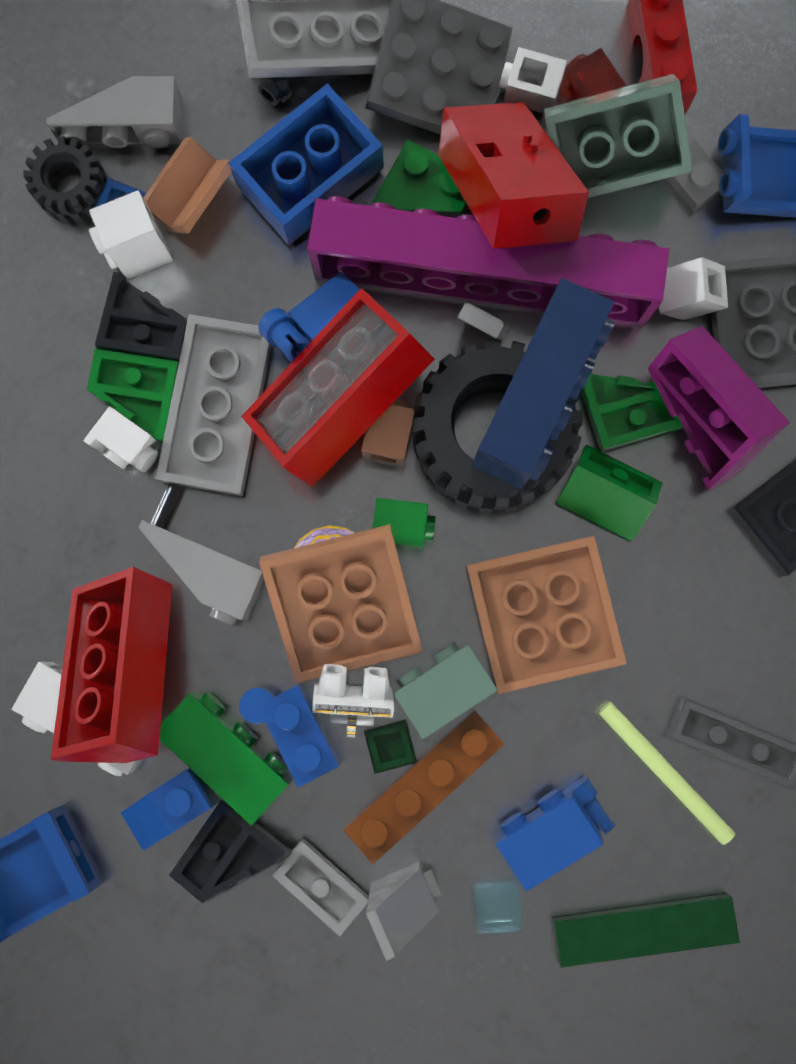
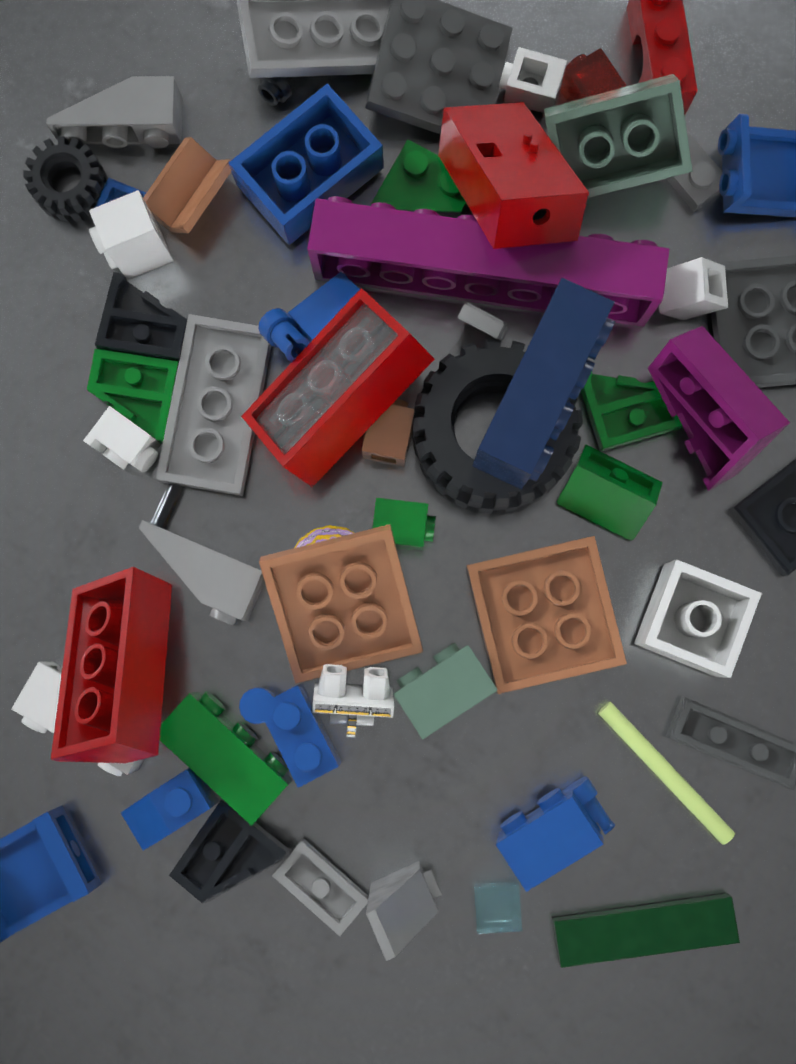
(390, 746): dark green tile -> none
(423, 787): dark orange plate -> none
(698, 618): none -> white brick

